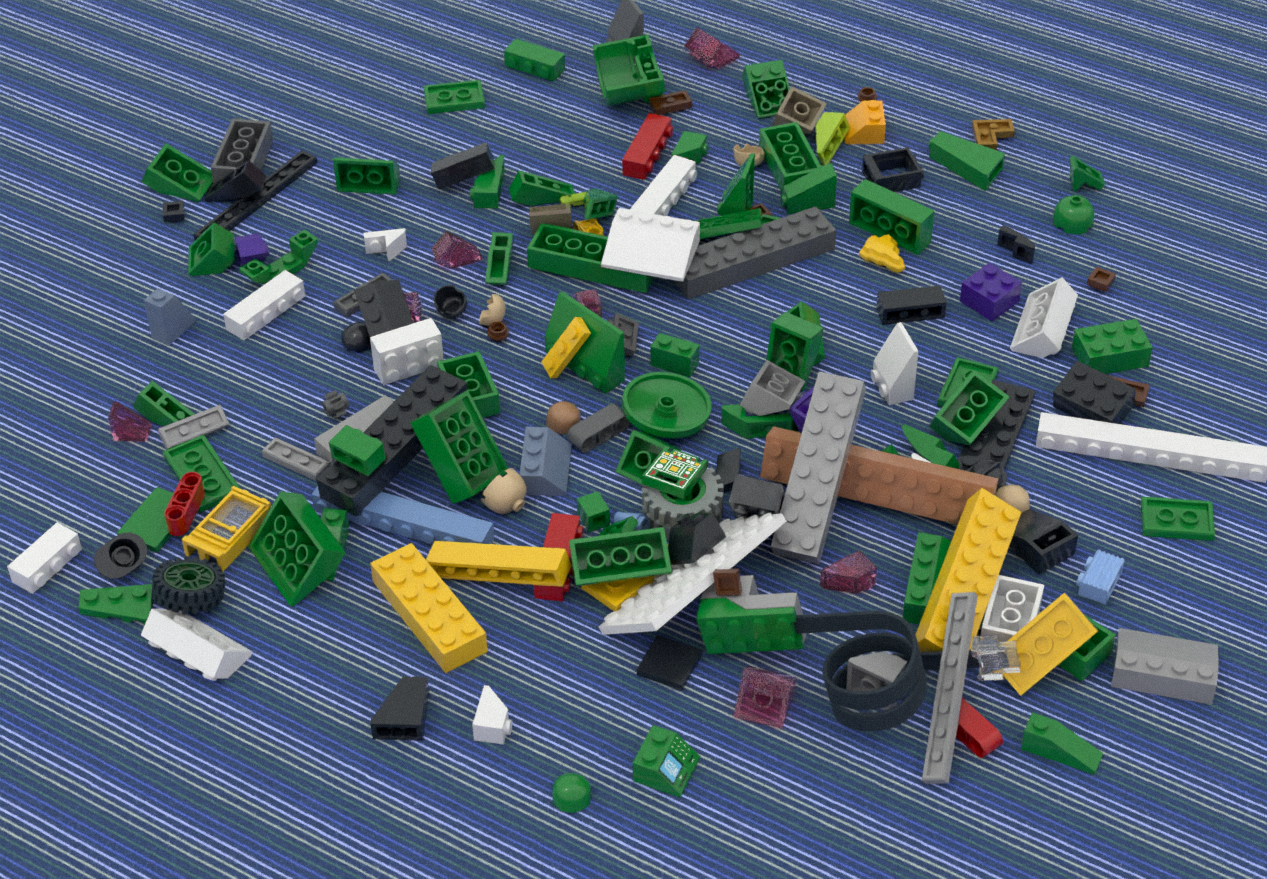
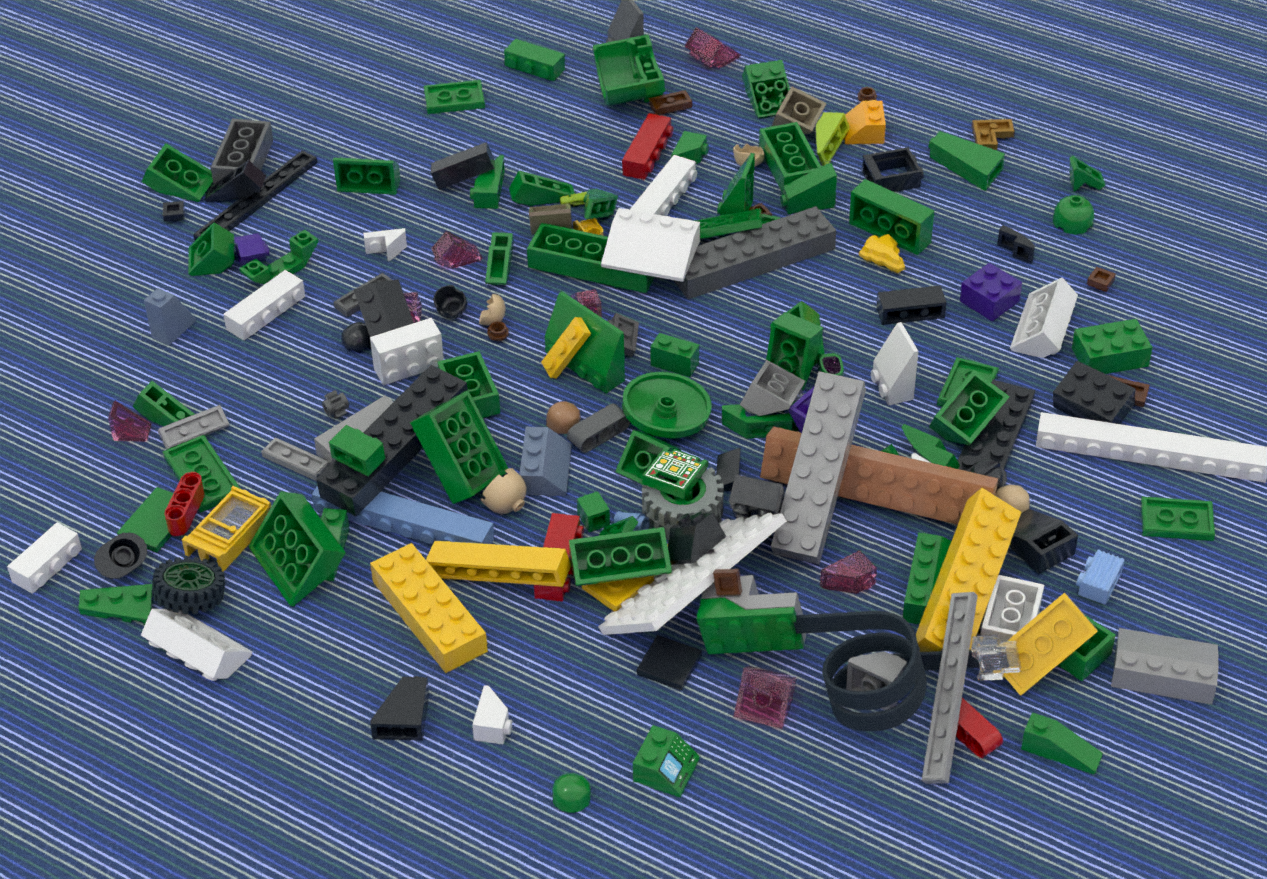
(831, 364): none -> rock

